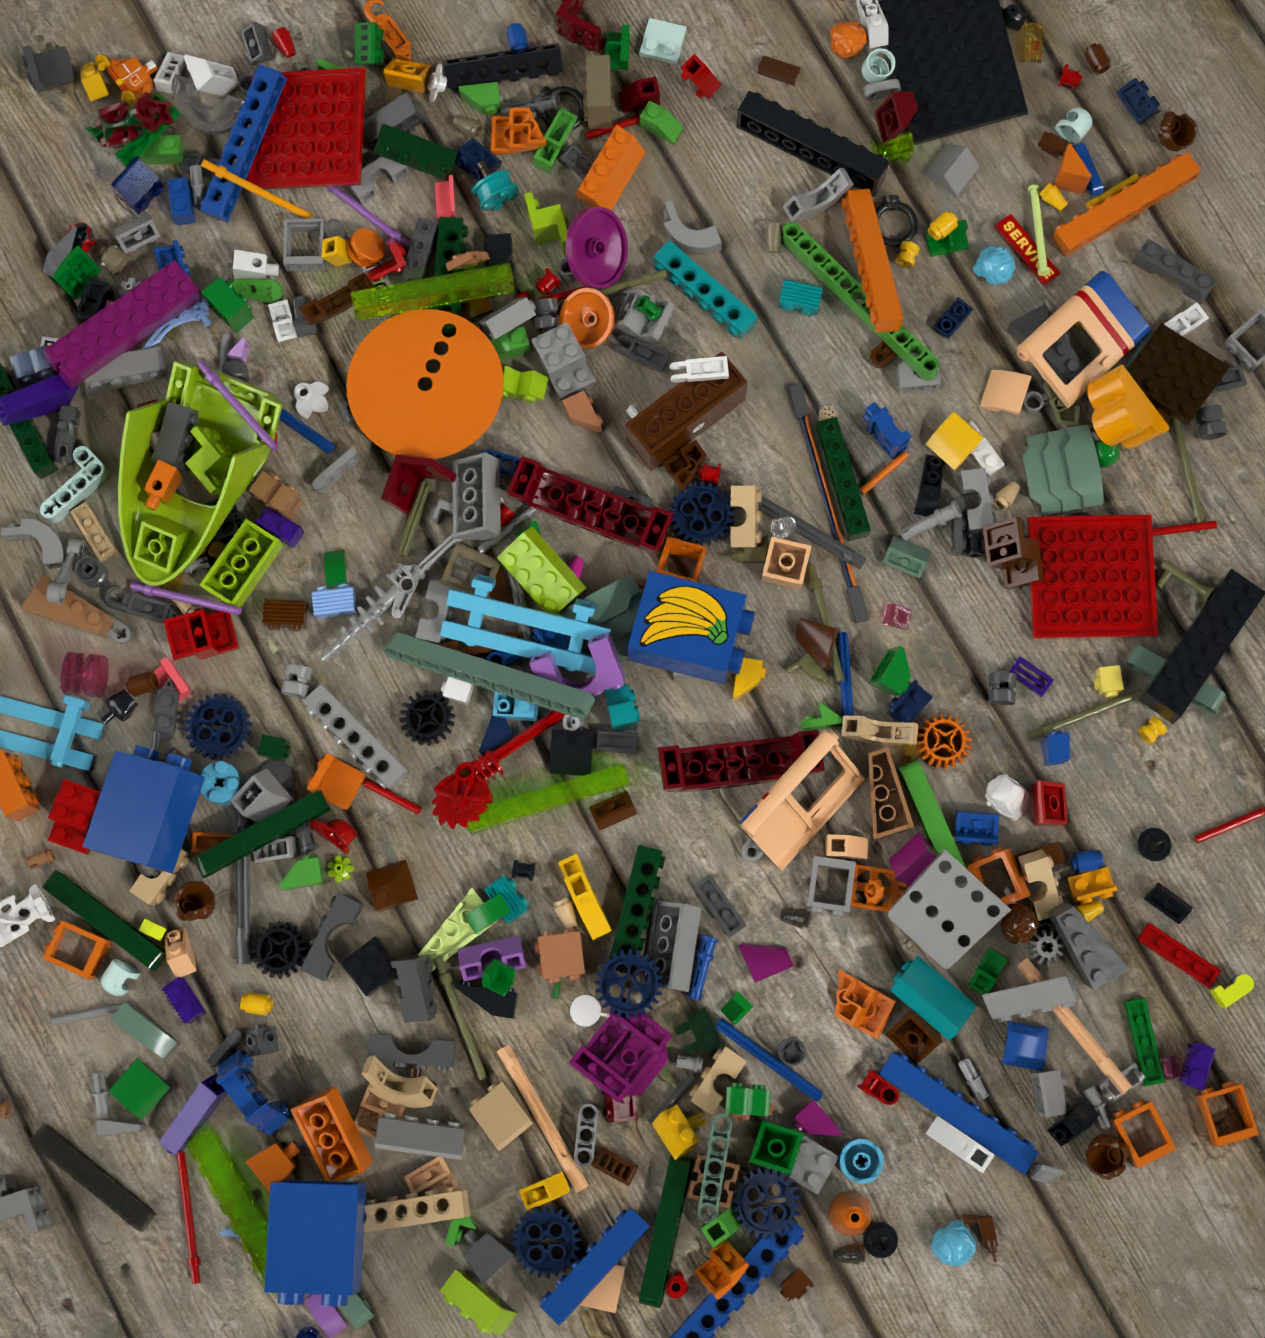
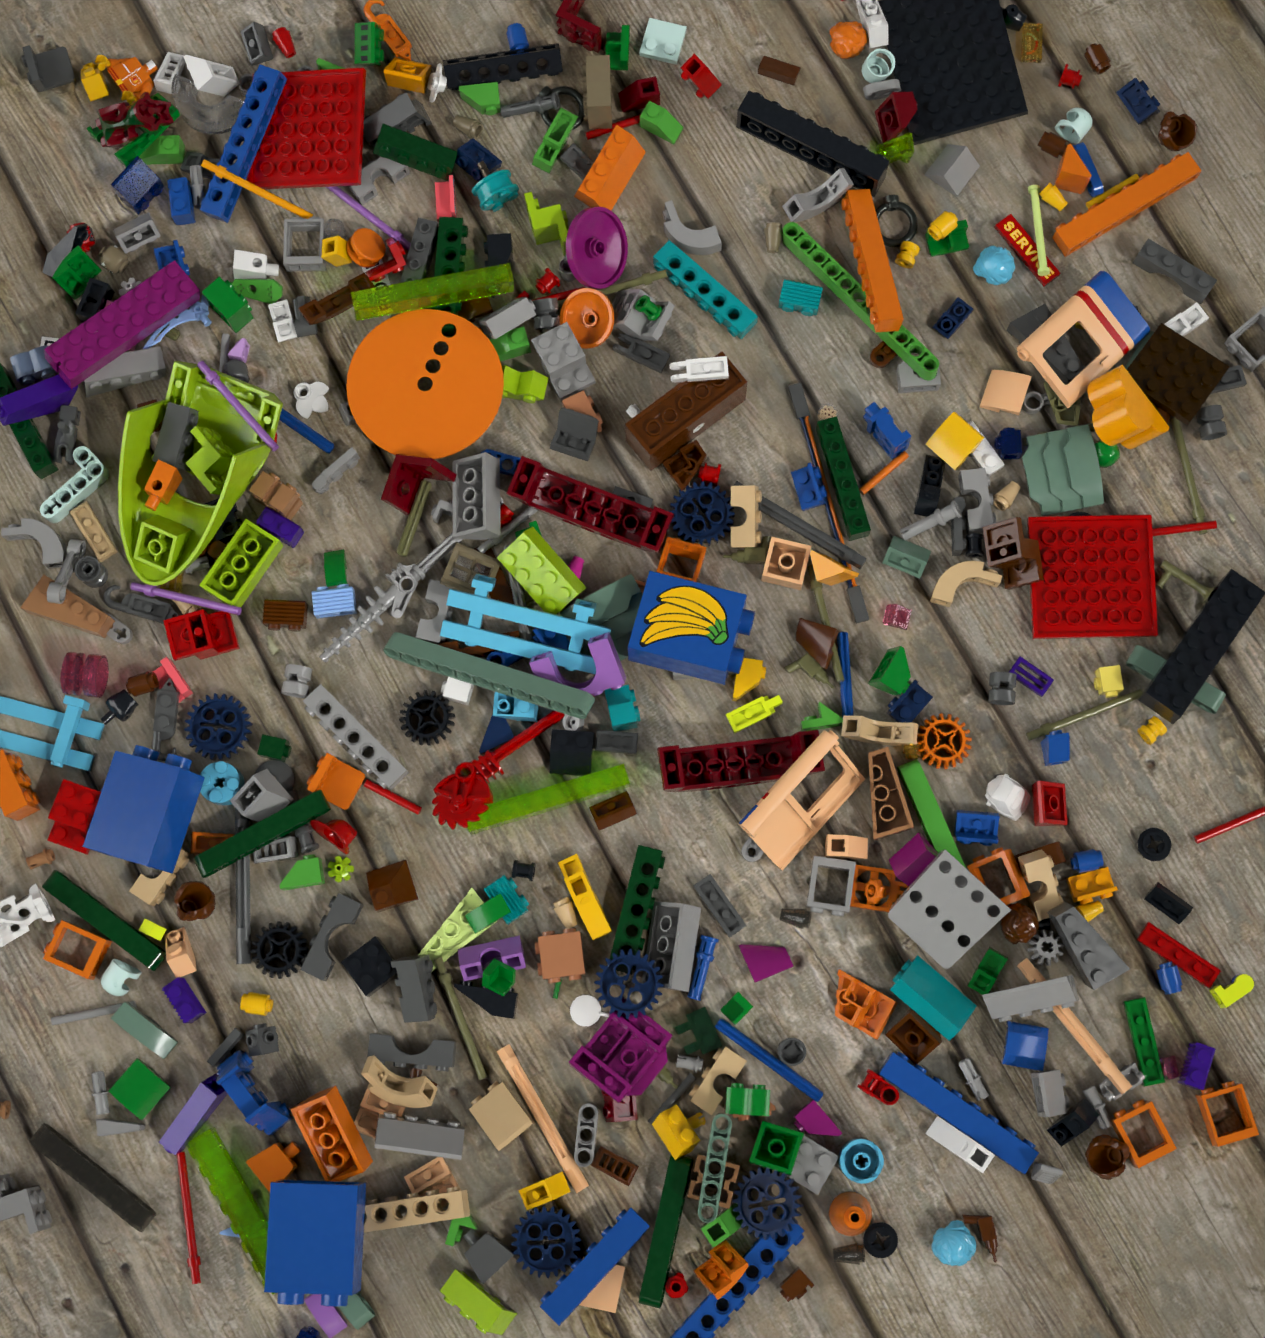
(467, 260): nougat wing -> none
(515, 133): orange slope -> none
(575, 434): none -> dark grey bracket
(752, 712): none -> neon yellow hinge
(783, 527): clear brick -> none
(809, 487): none -> blue bracket
(829, 570): none -> light orange slope
(961, 573): none -> tan arch
(1008, 444): none -> clear blue brick
(1169, 978): none -> blue brick

